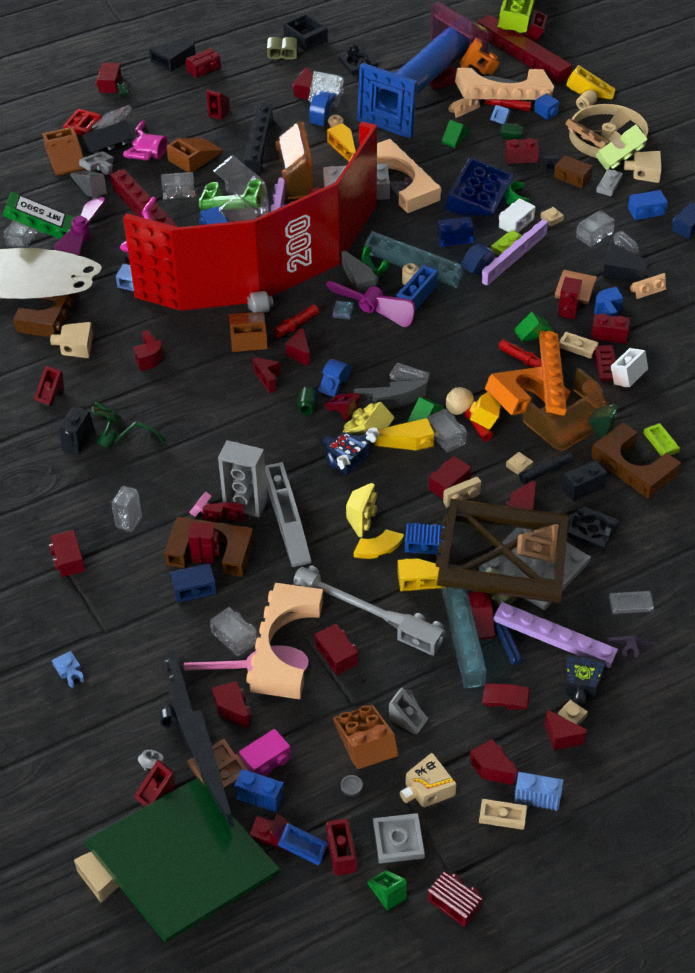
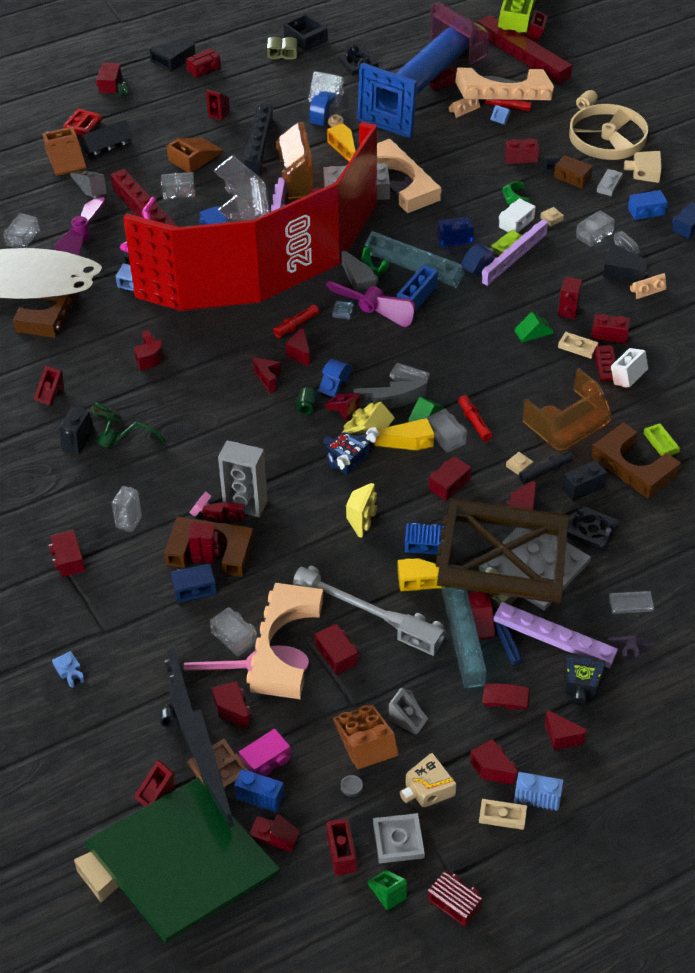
(37, 215): brick -> none
(74, 339): tan torso -> none
(99, 161): light grey hinge -> none
(112, 117): clear tile -> none
(147, 145): dark pink piece -> none
(148, 758): light grey hat -> none
(214, 197): bright green piece -> none
(248, 331): dark orange slope -> none
(259, 302): light grey head -> none
(287, 514): light grey slope -> none
(302, 844): blue plate -> none
(303, 84): dark red slope -> none
(383, 544): yellow tile -> none
(408, 271): tan brick -> none
(454, 134): green slope -> none
(459, 400): tan piece -> none
(462, 491): tan plate -> none
(474, 54): orange tile -> none
(478, 189): clear blue slope -> none
(485, 410): yellow slope -> none
(509, 386): orange arch -> none
(511, 131): dark green brick -> none
(529, 359): red pin -> none
(539, 544): medium nougat wing -> none
(546, 106): blue brick -> none
(552, 373): orange plate -> none
(573, 712): tan plate -> none
(583, 80): yellow slope -> none
(586, 133): medium nougat wing -> none
(587, 287): nougat slope -> none
(603, 419): clear green slope -> none
(608, 302): blue brick -> none
(611, 156): yellowish green arch -> none

